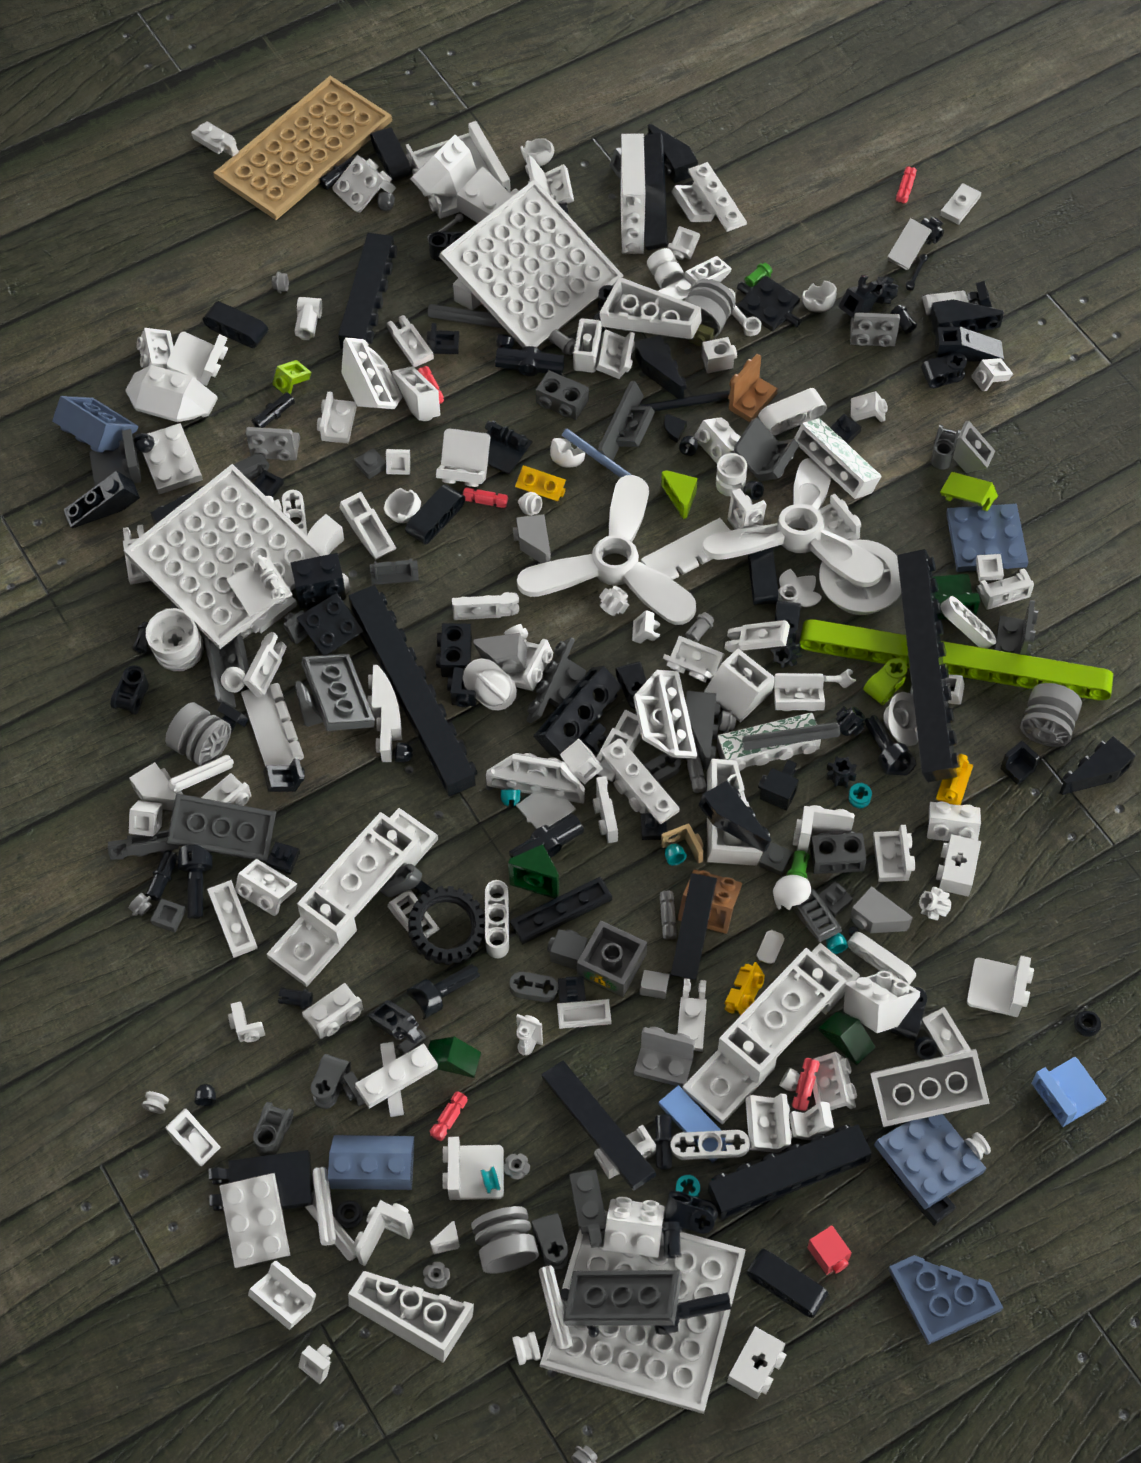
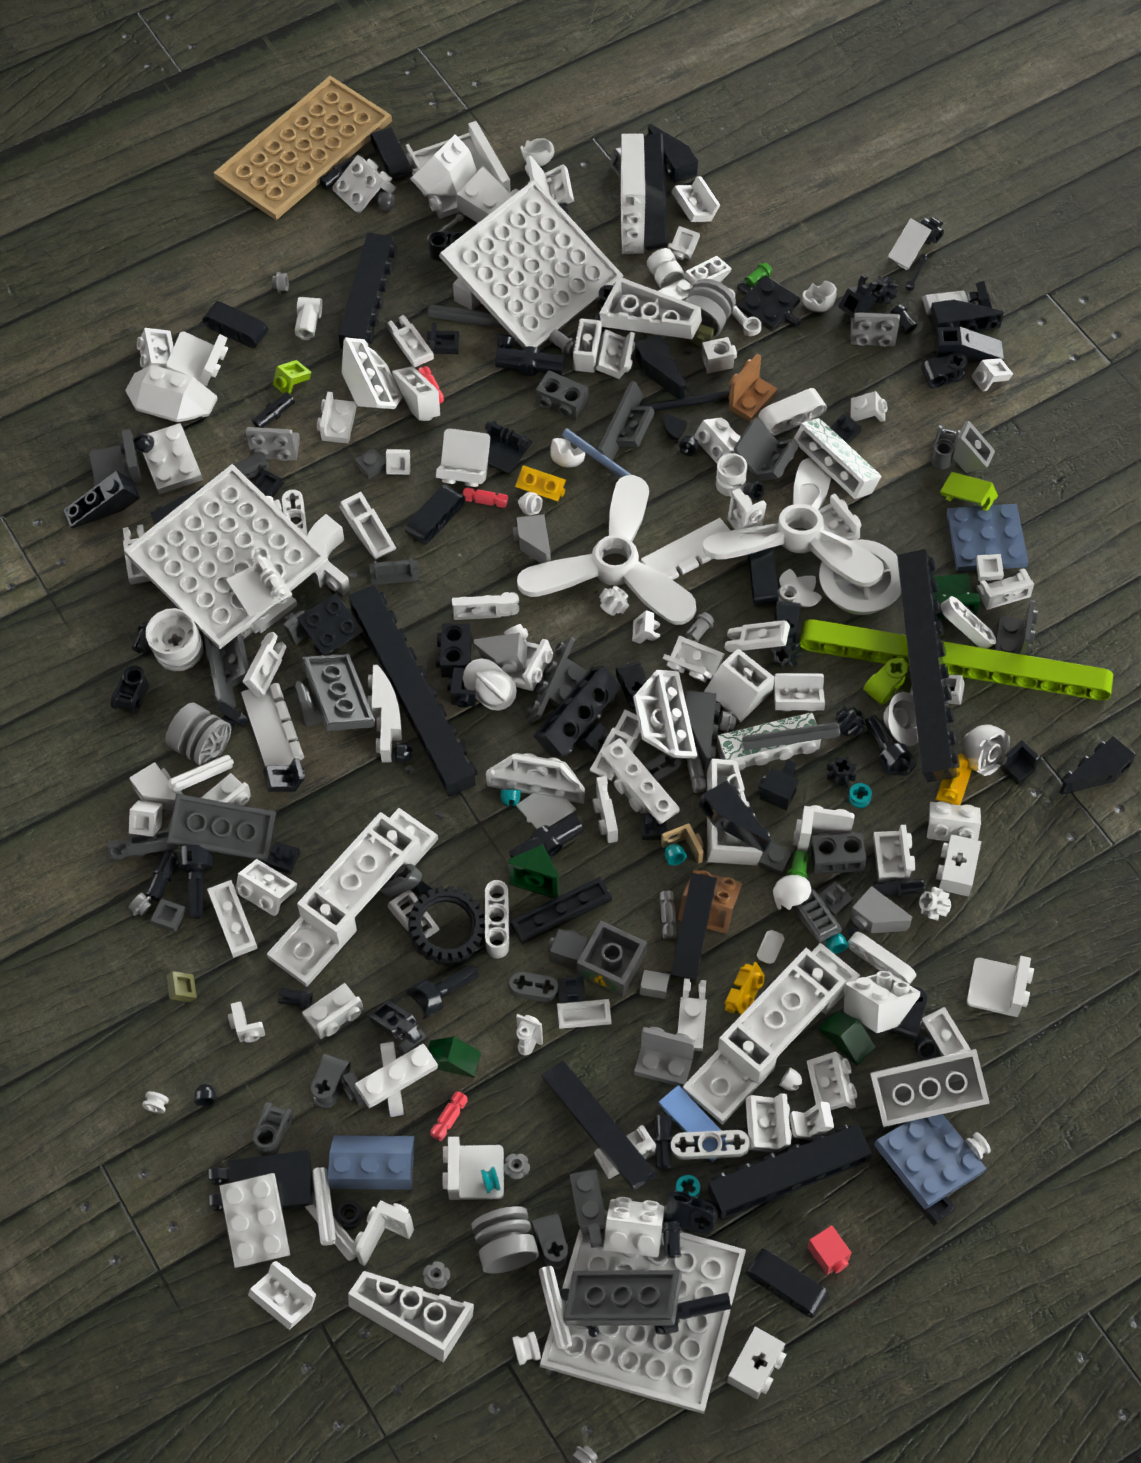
(92, 422): sand blue slope -> none
(181, 986): none -> olive plate
(192, 1137): white slope -> none
(215, 139): white hinge -> none
(232, 679): white tile -> none
(316, 1363): white tile -> none
(318, 579): black bracket -> none
(402, 505): white hair -> none
(446, 1240): white slope -> none
(581, 761): white brick -> none
(680, 490): lime slope -> none
(717, 197): white bracket -> none
(805, 1084): coral axle -> none
(843, 679): white hand -> none
(900, 887): none -> black axle
(906, 184): coral axle -> none
(942, 1297): sand blue plate -> none
(960, 204): white plate -> none
(985, 747): none -> white cylinder
(1051, 714): light grey wheel -> none
(1068, 1091): light blue bracket -> none
(1092, 1018): black plate -> none

